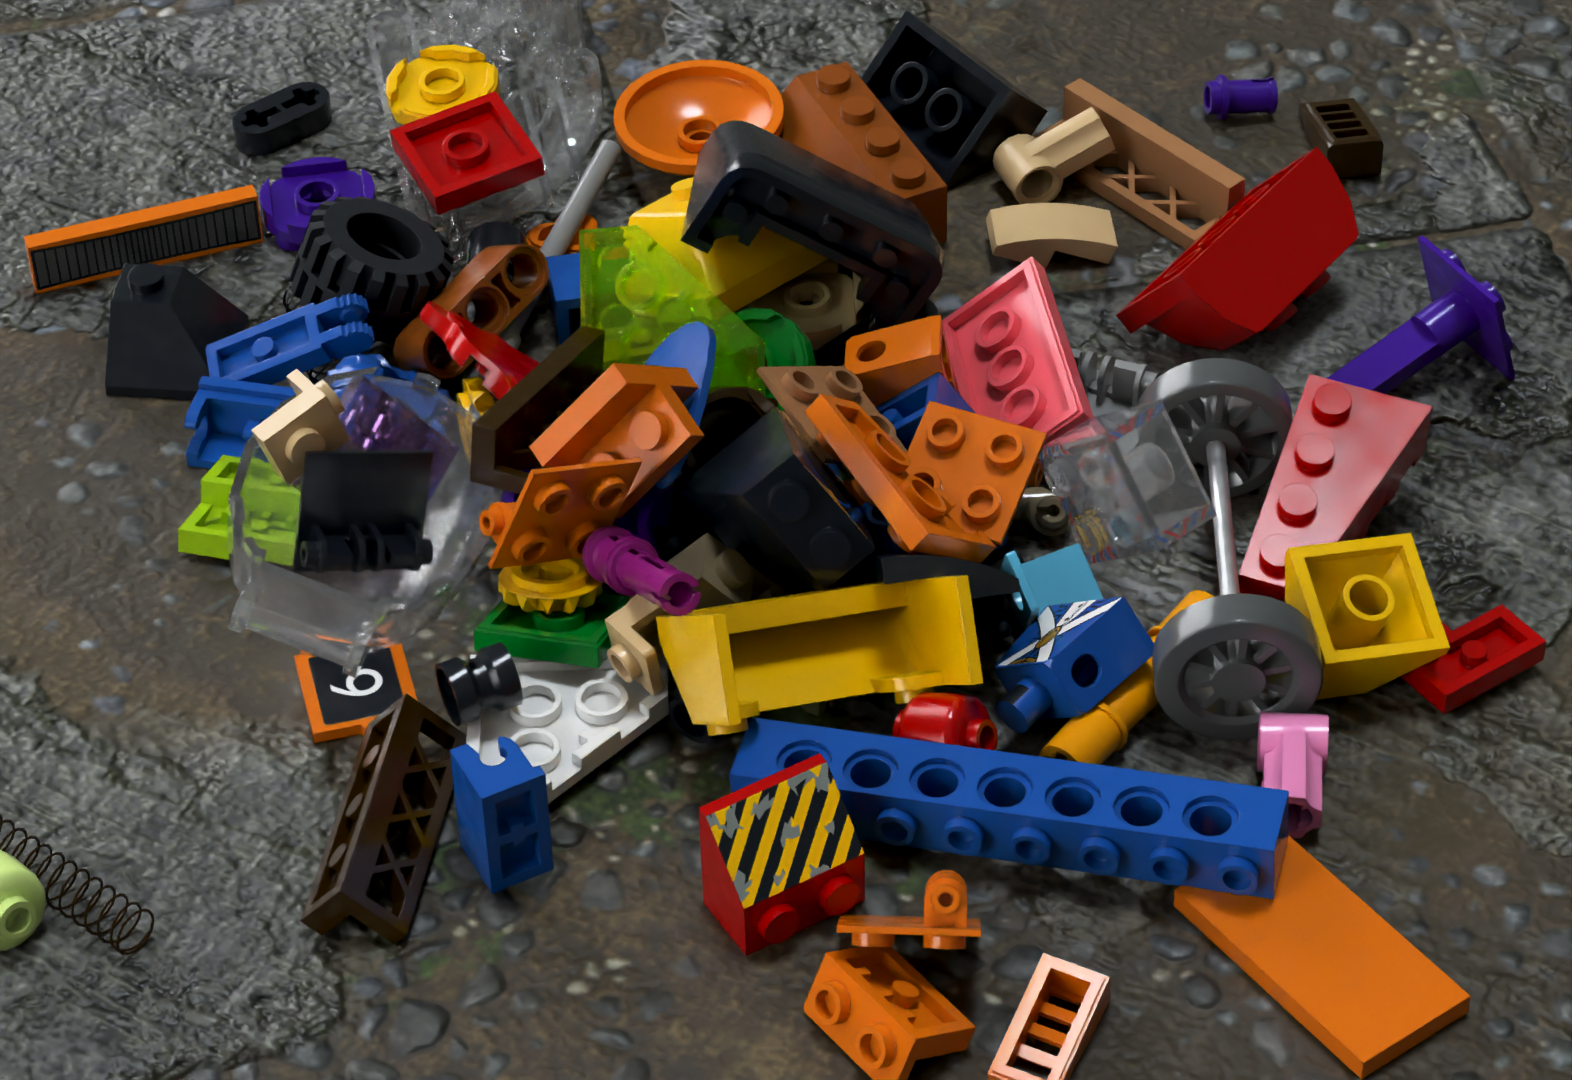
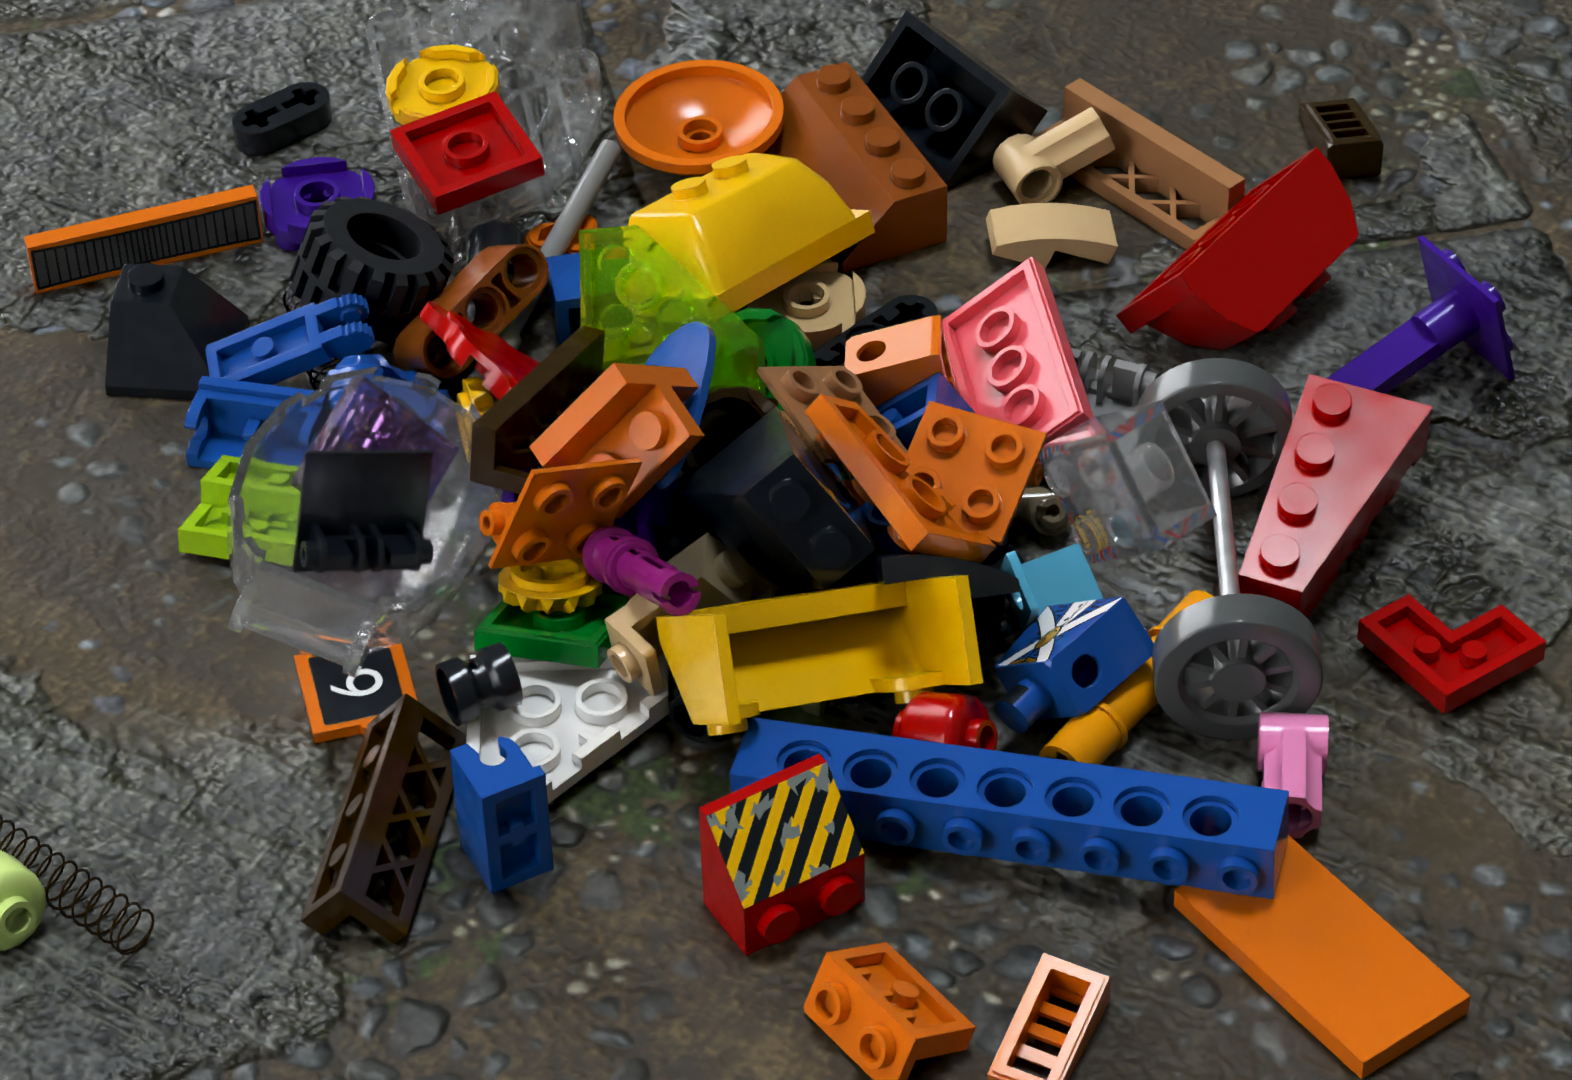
(301, 425): tan bracket -> none
(760, 180): black windscreen -> none
(943, 923): orange hinge -> none
(1239, 96): dark purple pin -> none
(1367, 610): yellow slope -> none

